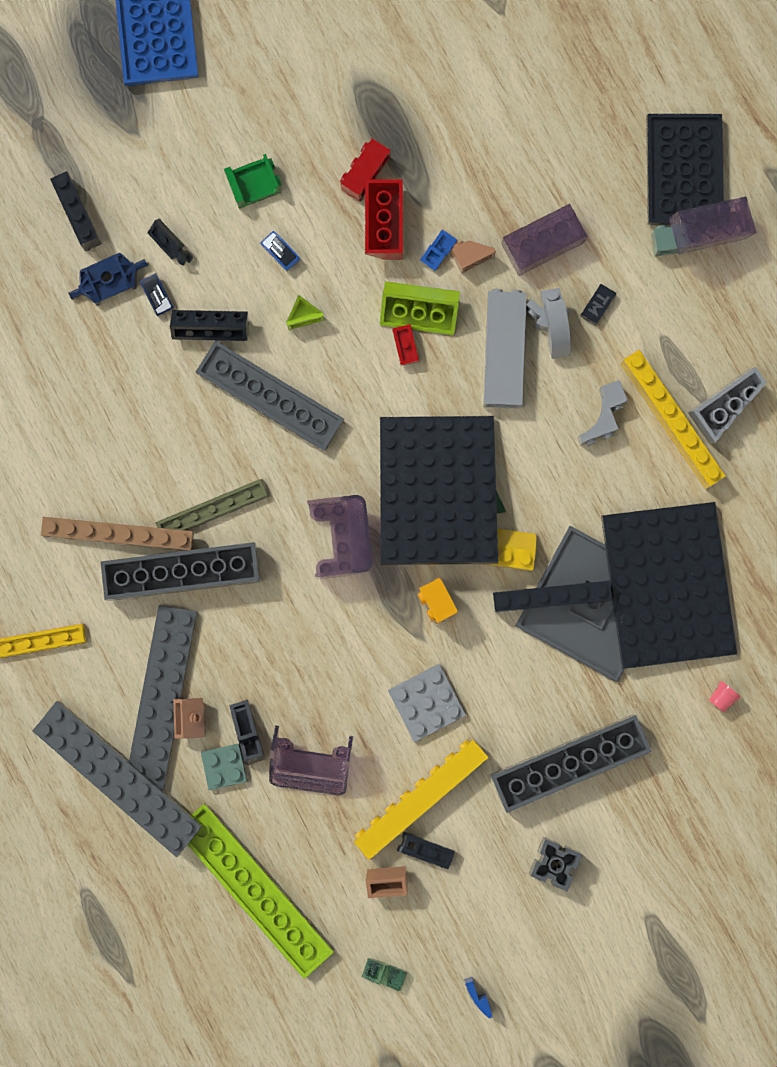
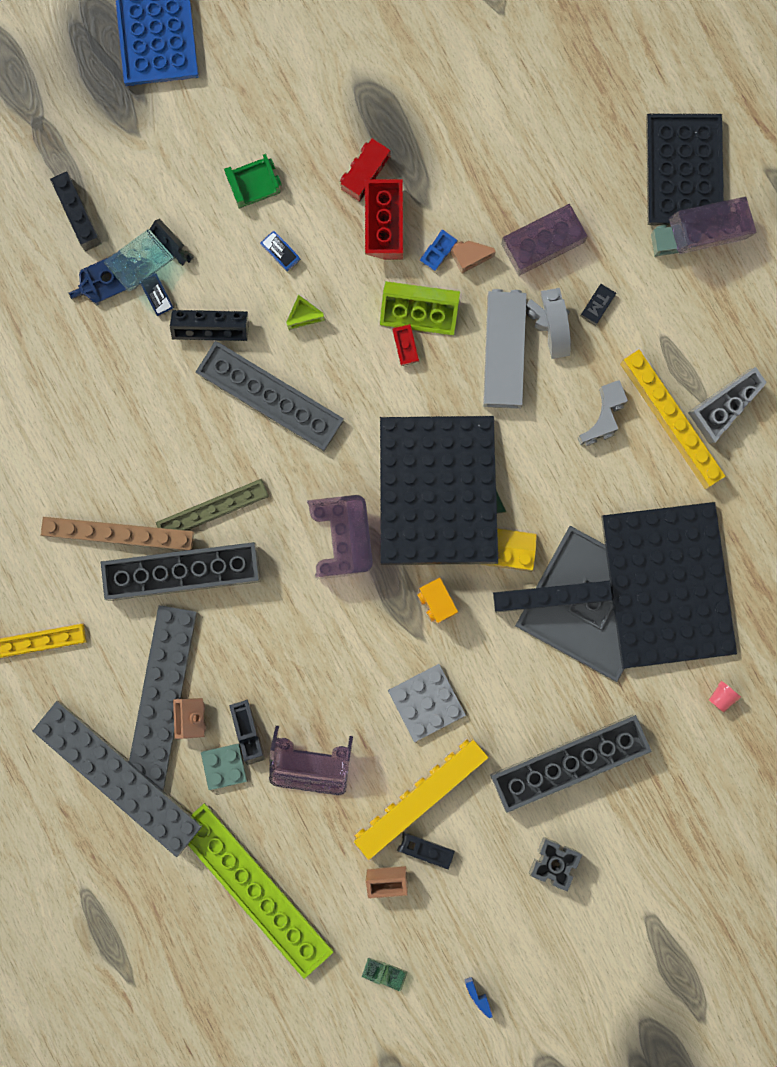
(138, 260): none -> clear light blue plate

